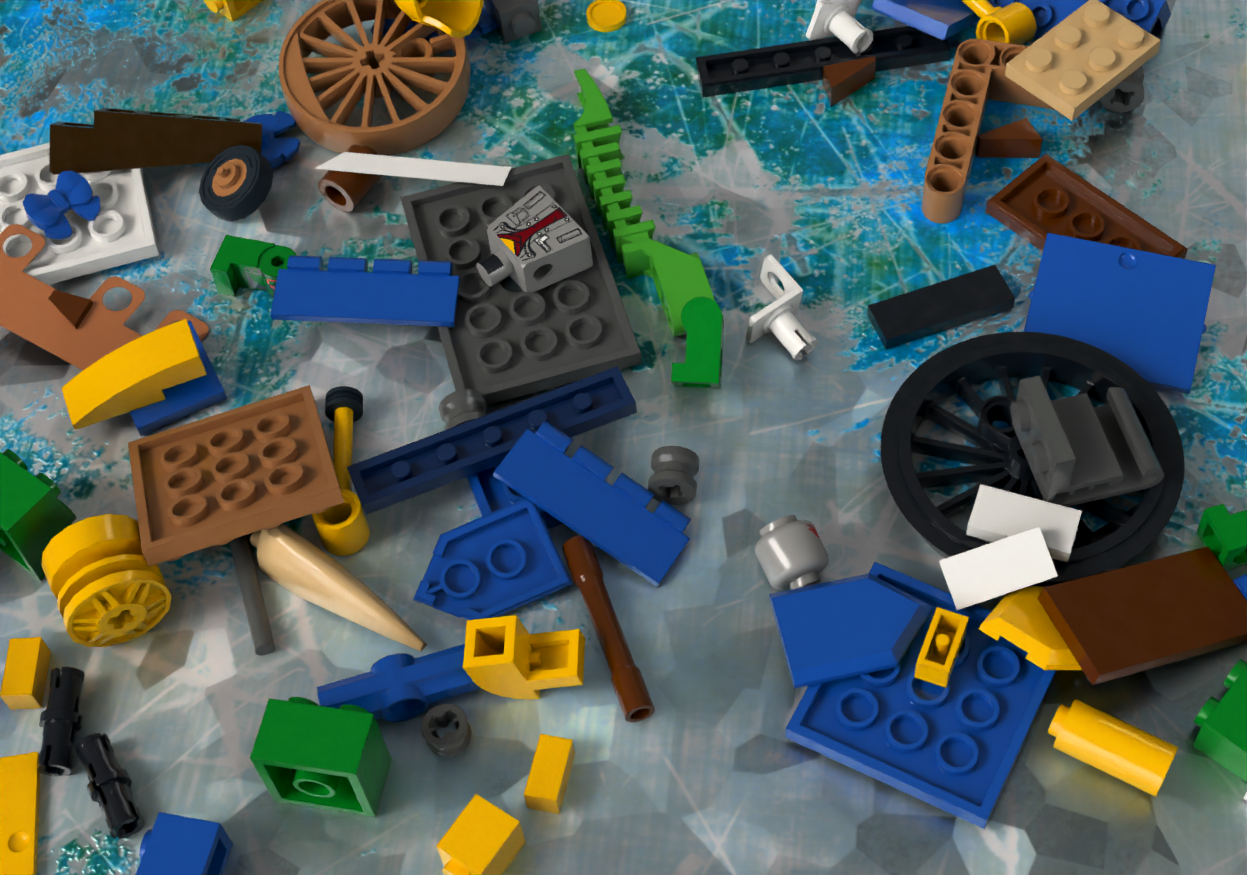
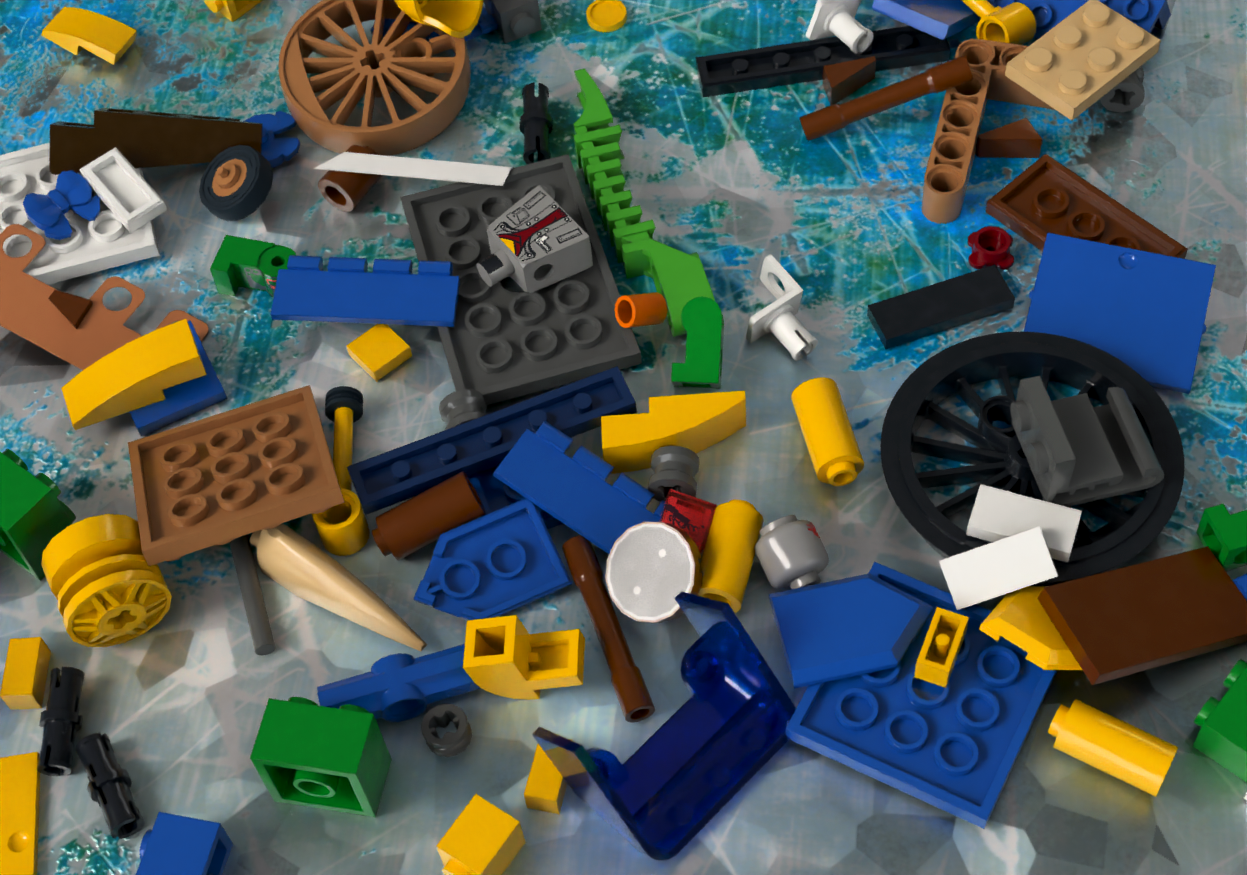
(89, 30): none -> yellow slope
(123, 190): none -> white tile
(379, 351): none -> yellow tile
(427, 516): none -> reddish brown brick
(536, 123): none -> black pin
(640, 309): none -> orange hinge
(650, 569): none -> tile
(672, 420): none -> yellow slope
(689, 515): none -> clear red tile
(698, 753): none -> clear blue windscreen
(730, 552): none -> yellow brick
(827, 431): none -> yellow brick
(931, 81): none -> reddish brown piece
(990, 247): none -> dark red plate

